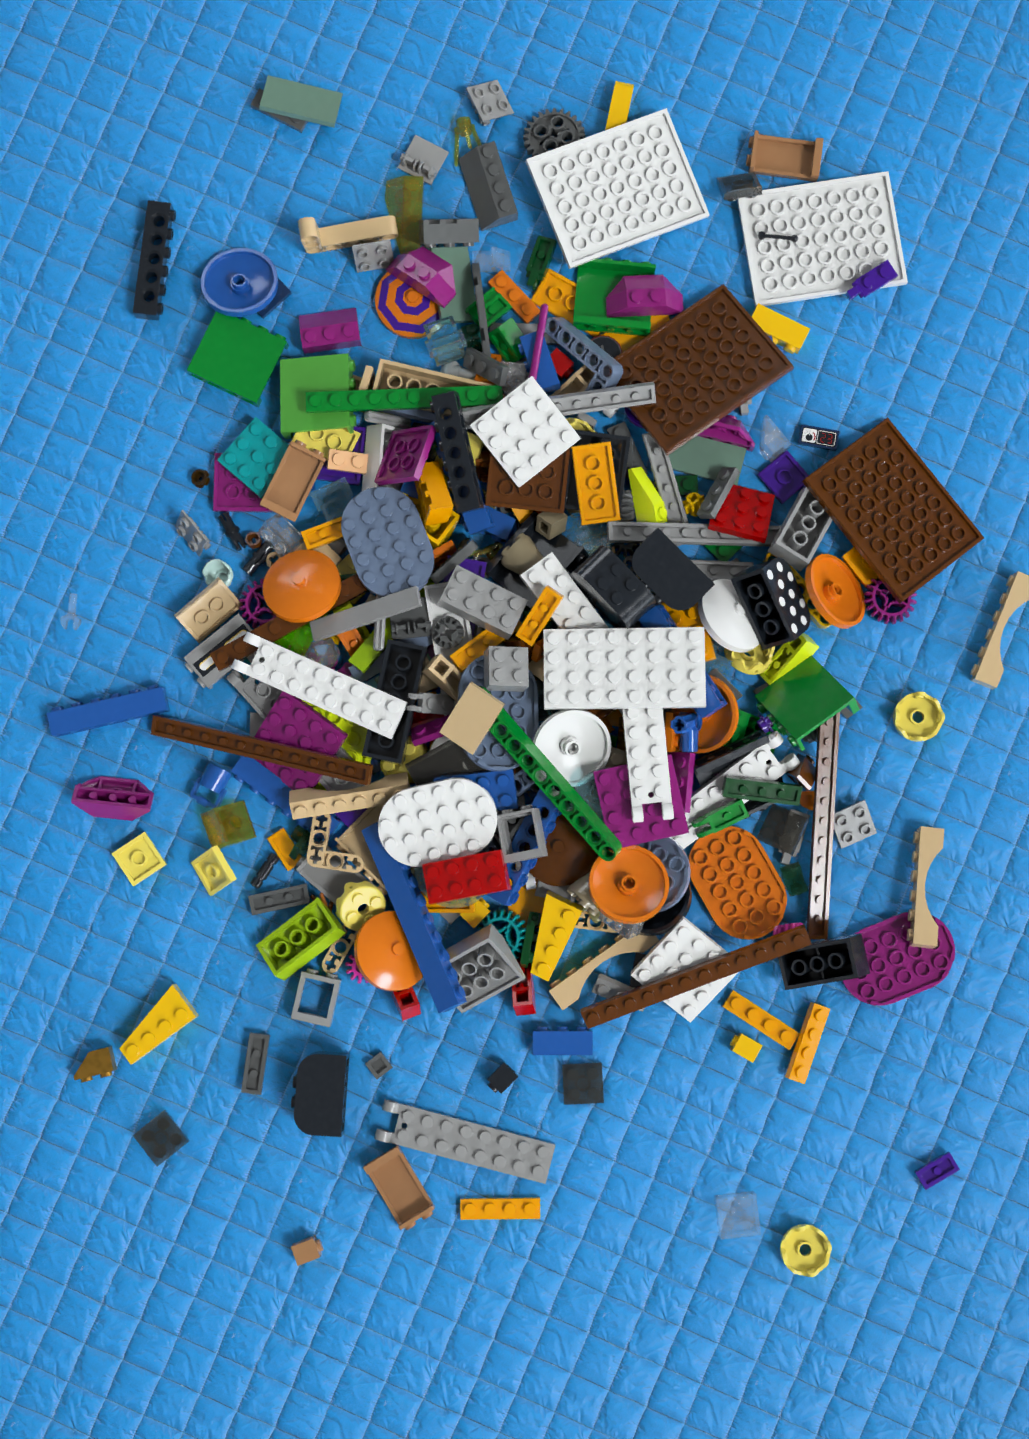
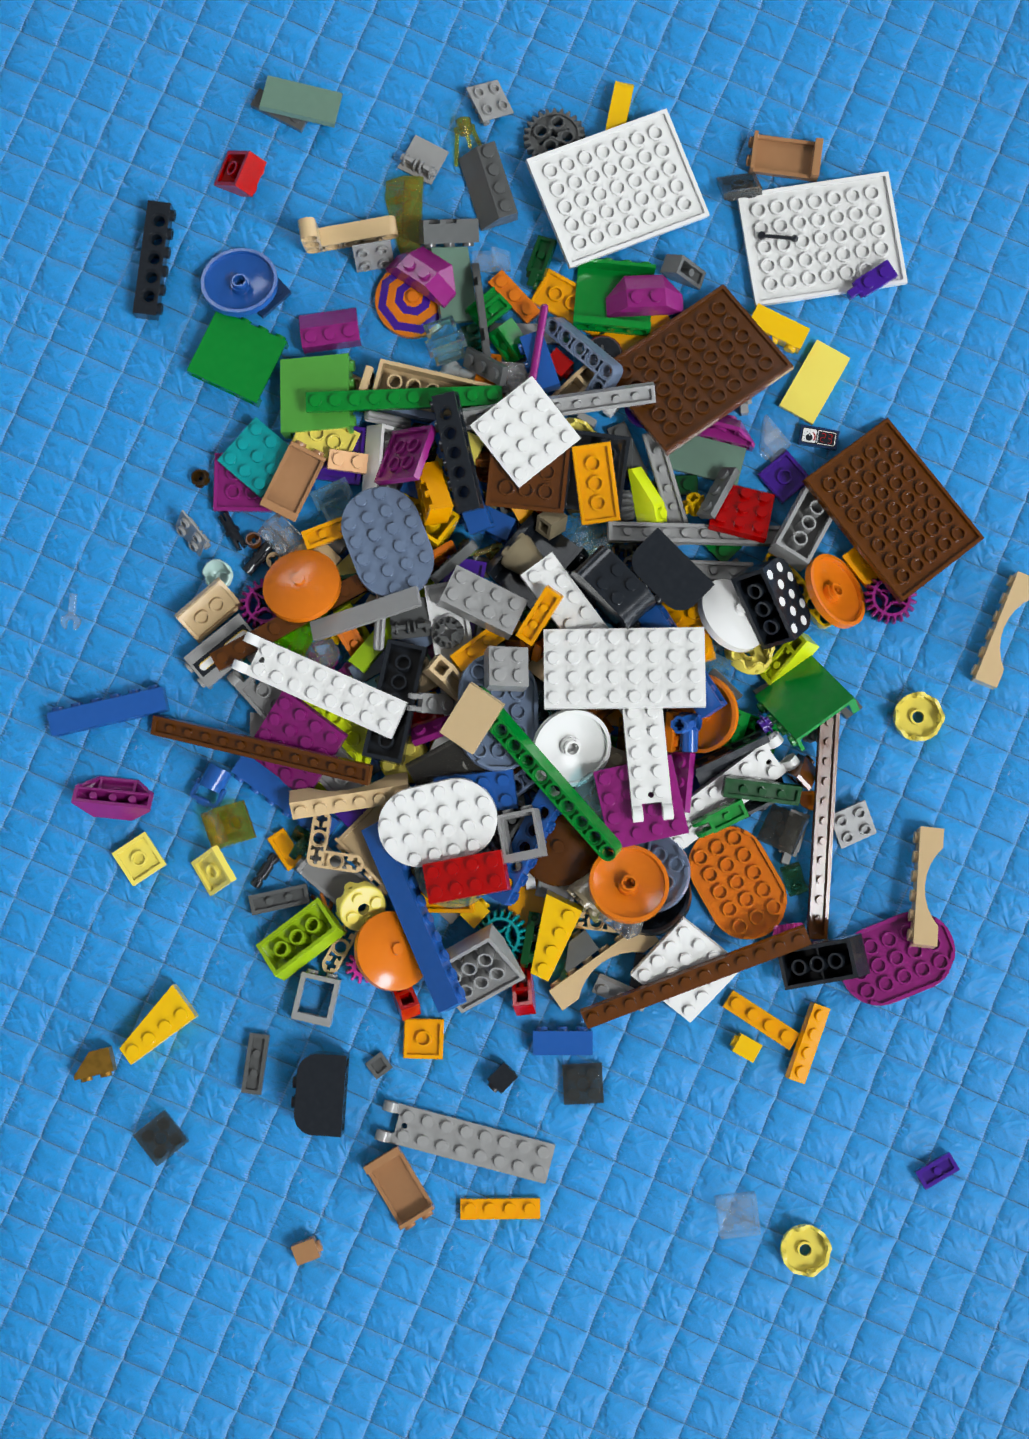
(240, 173): none -> red slope
(423, 1038): none -> light orange tile
(579, 949): none -> dark grey slope
(683, 271): none -> dark grey slope
(814, 382): none -> light yellow tile

